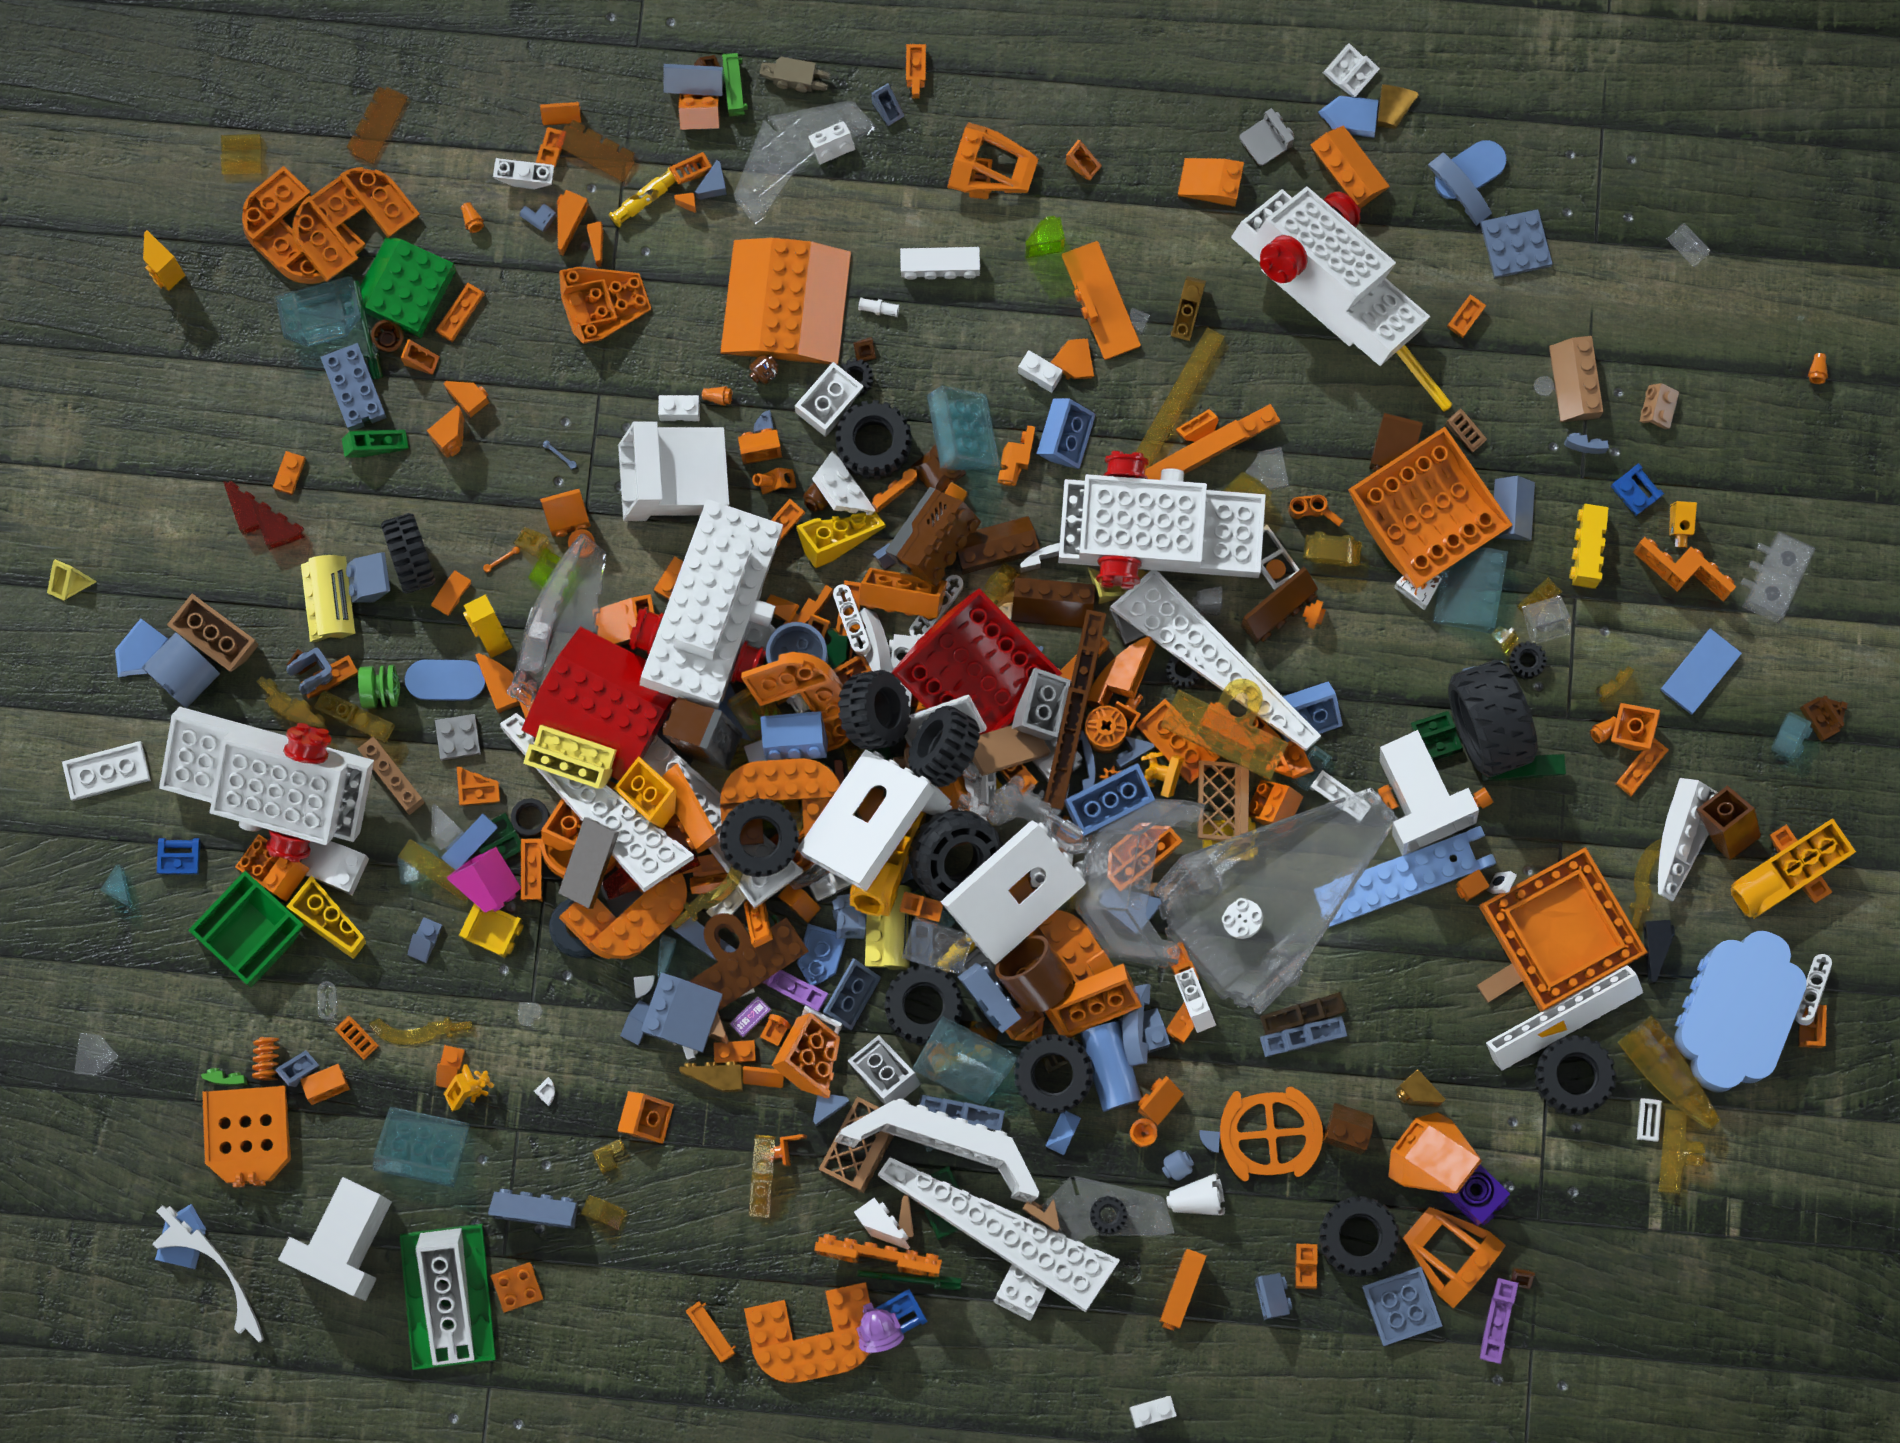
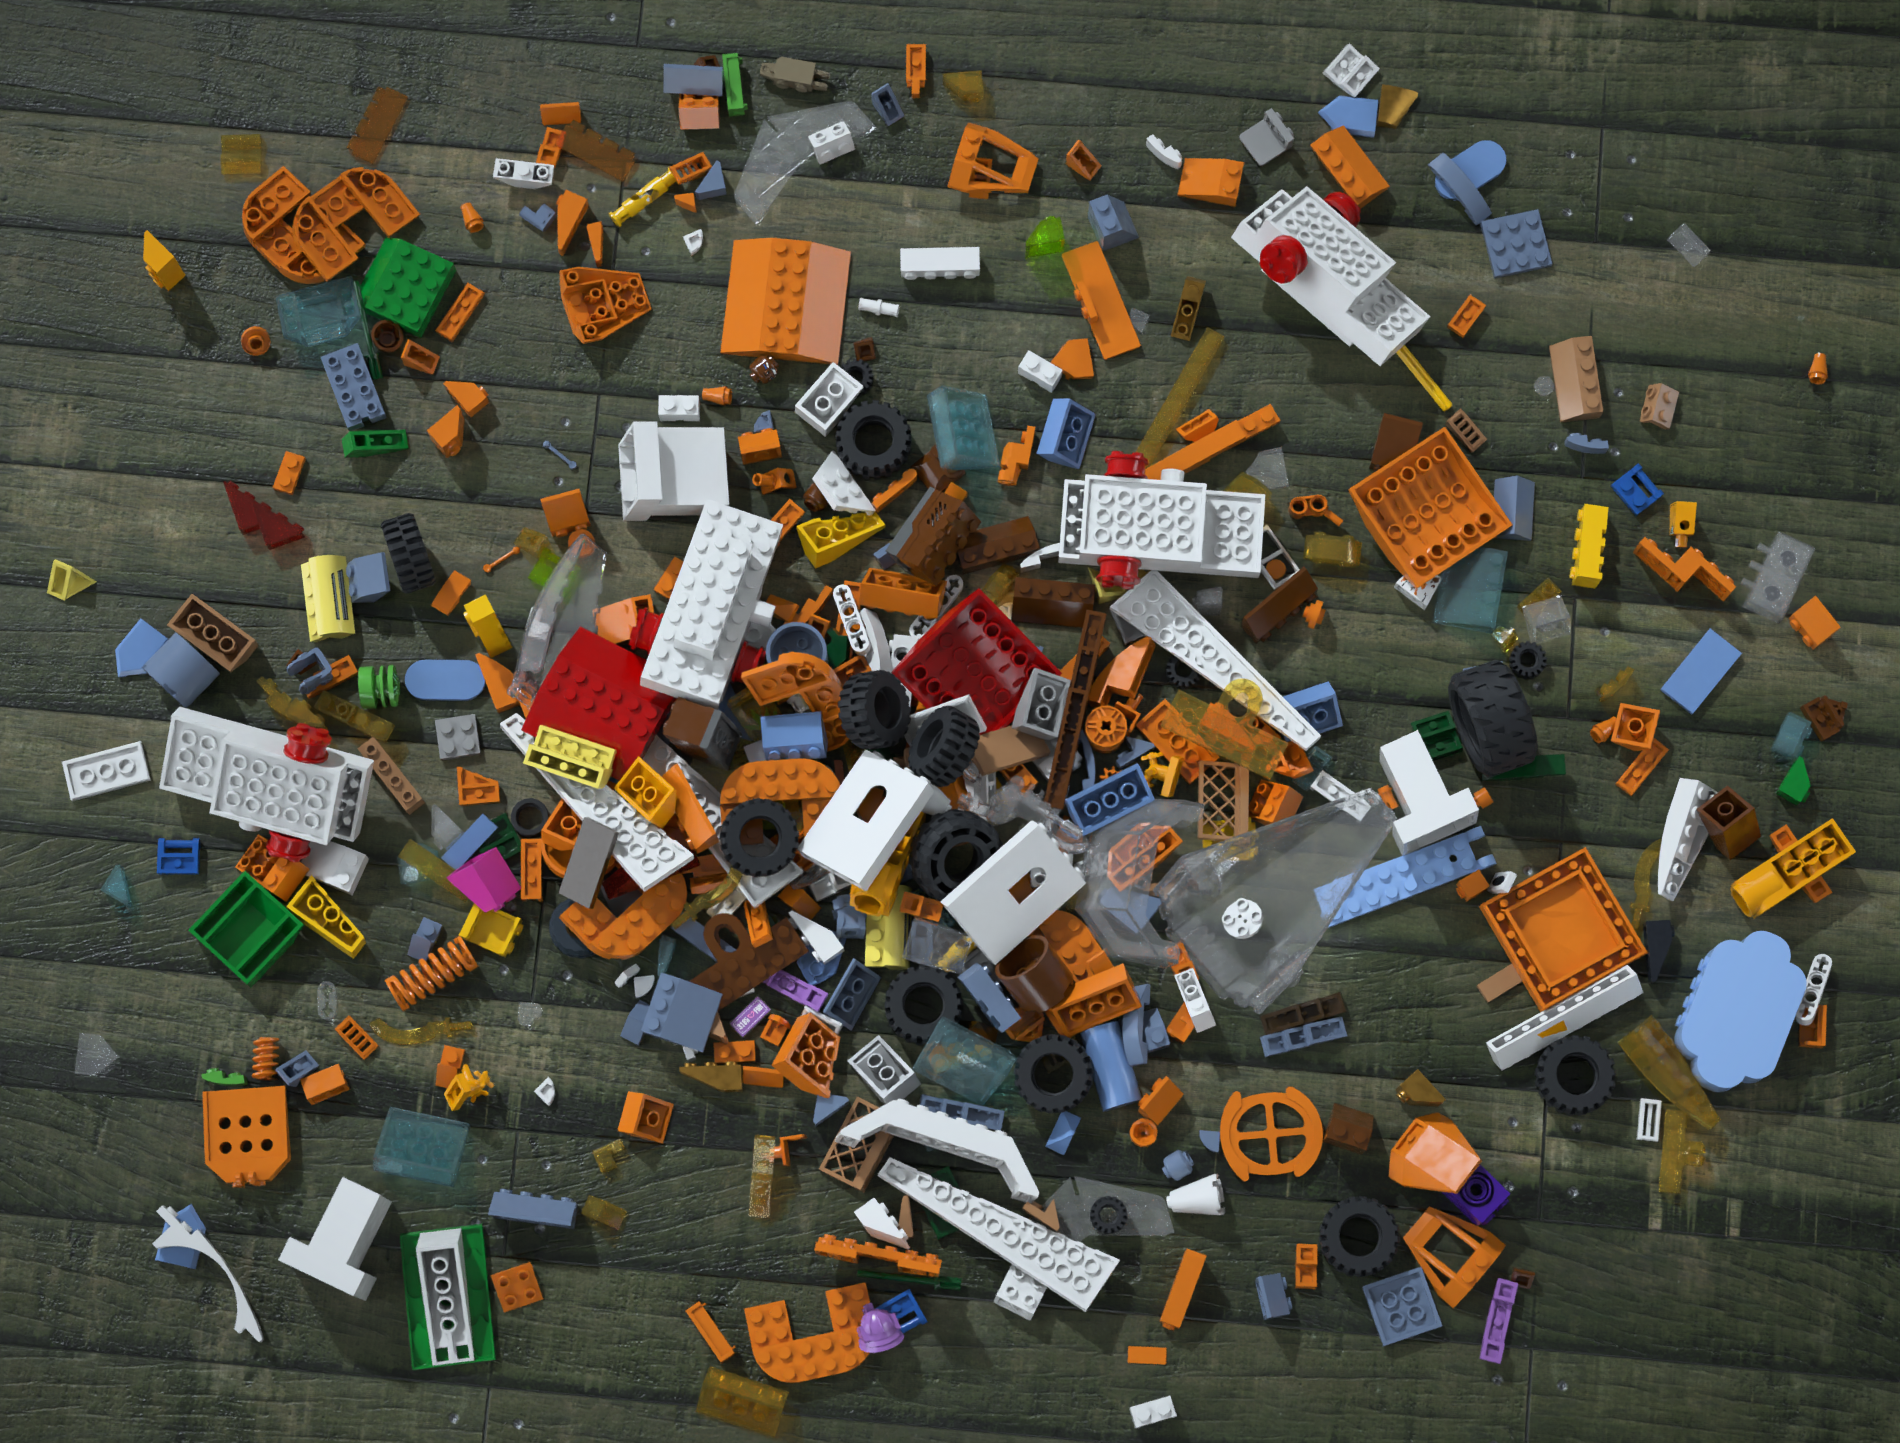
(255, 340): none -> orange plate
(440, 970): none -> orange piece
(622, 979): none -> white tile
(694, 241): none -> white tile
(742, 1401): none -> clear yellow slope
(820, 939): none -> white slope
(965, 85): none -> clear yellow slope
(1111, 222): none -> sand blue slope
(1146, 1355): none -> orange sticker
(1168, 156): none -> white slope
(1795, 784): none -> green slope
(1814, 623): none -> orange slope

